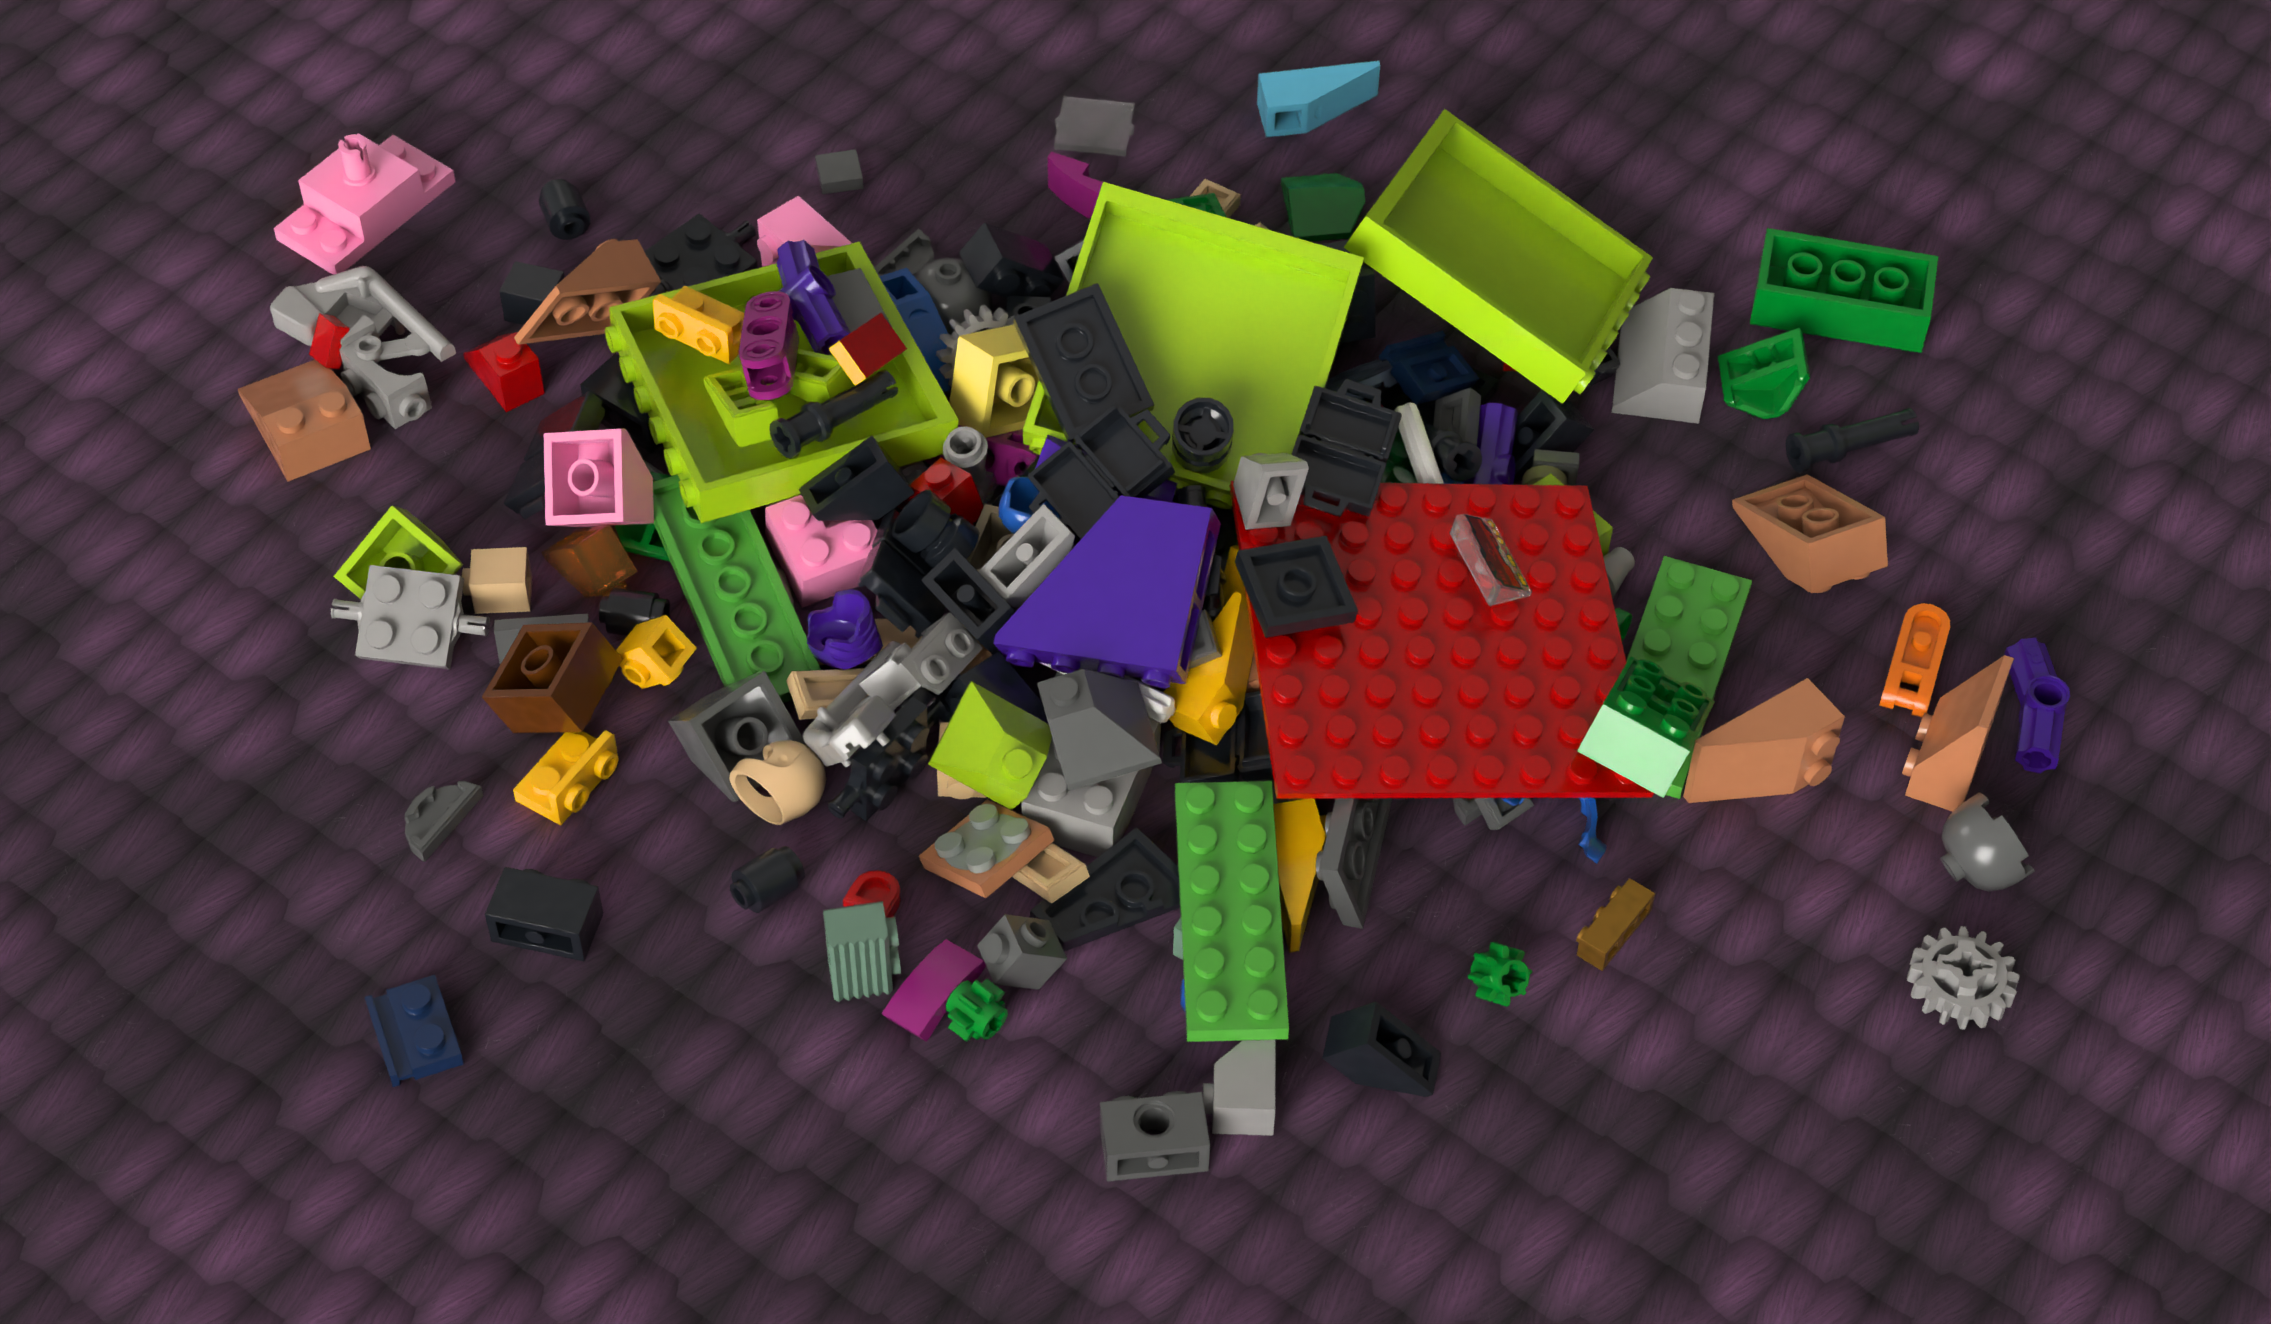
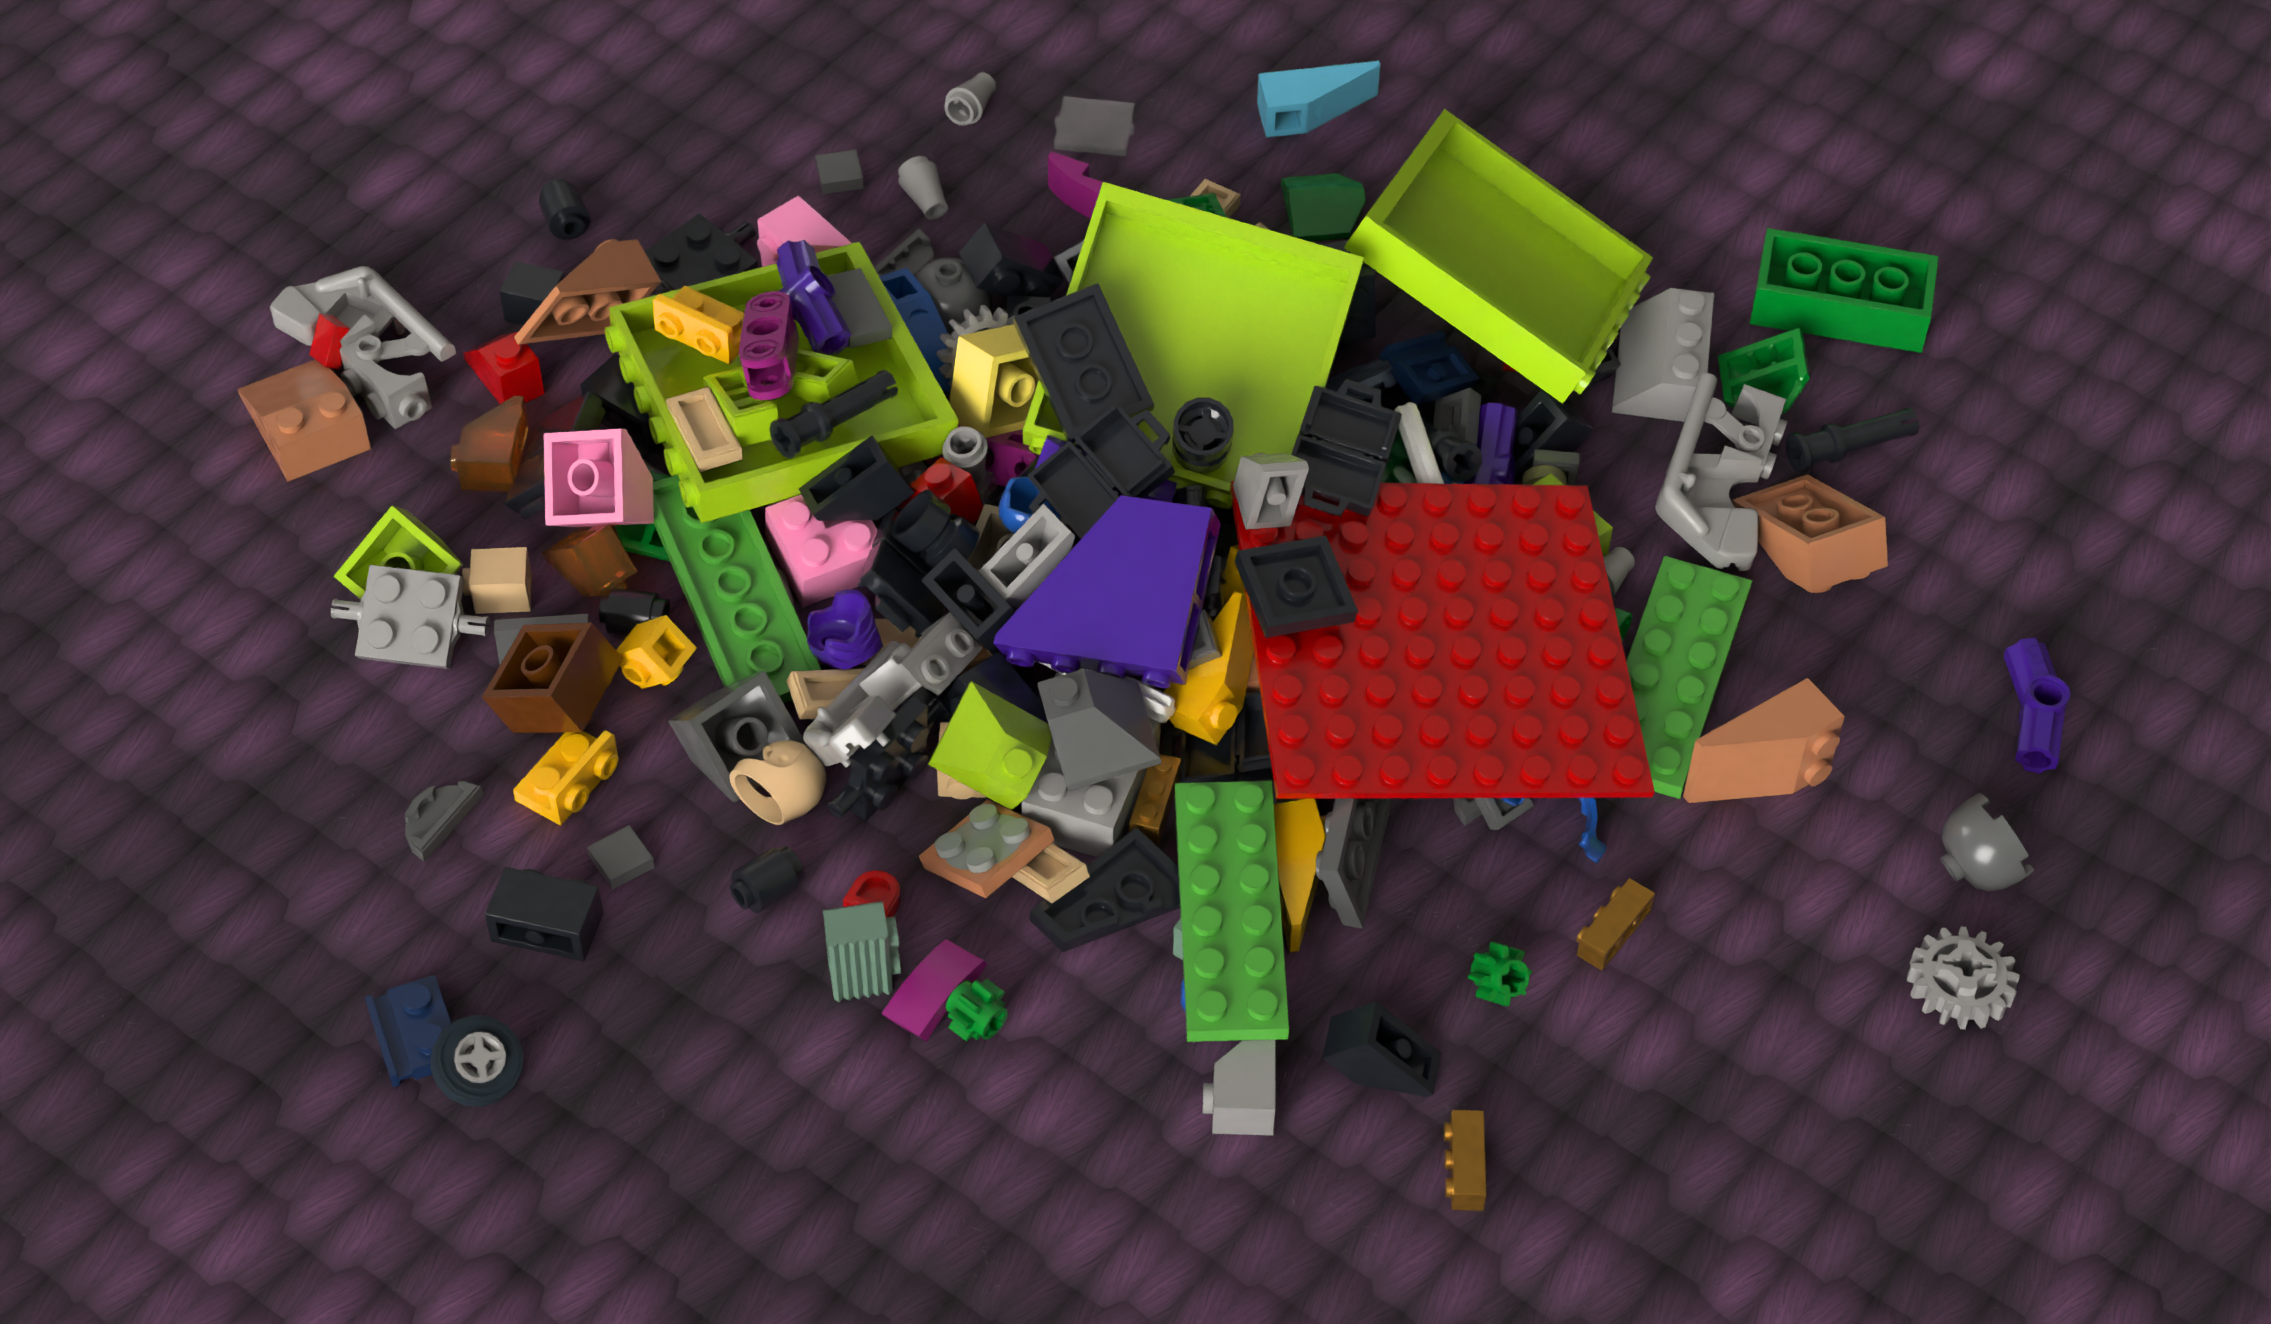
(360, 199): bright pink brick -> none
(489, 1048): none -> black wheel
(492, 448): none -> clear orange slope
(621, 857): none -> dark grey tile
(704, 429): none -> tan tile
(867, 348): red tile -> none
(922, 184): none -> light grey cone
(967, 101): none -> light grey cone
(1021, 952): dark grey brick -> none
(1135, 1154): dark grey brick -> none
(1156, 798): none -> pearl gold piece
(1465, 1160): none -> pearl gold piece
(1488, 559): clear slope -> none
(1647, 725): green slope -> none
(1698, 485): none -> light grey piece
(1917, 658): orange plate -> none
(1955, 738): nougat slope -> none

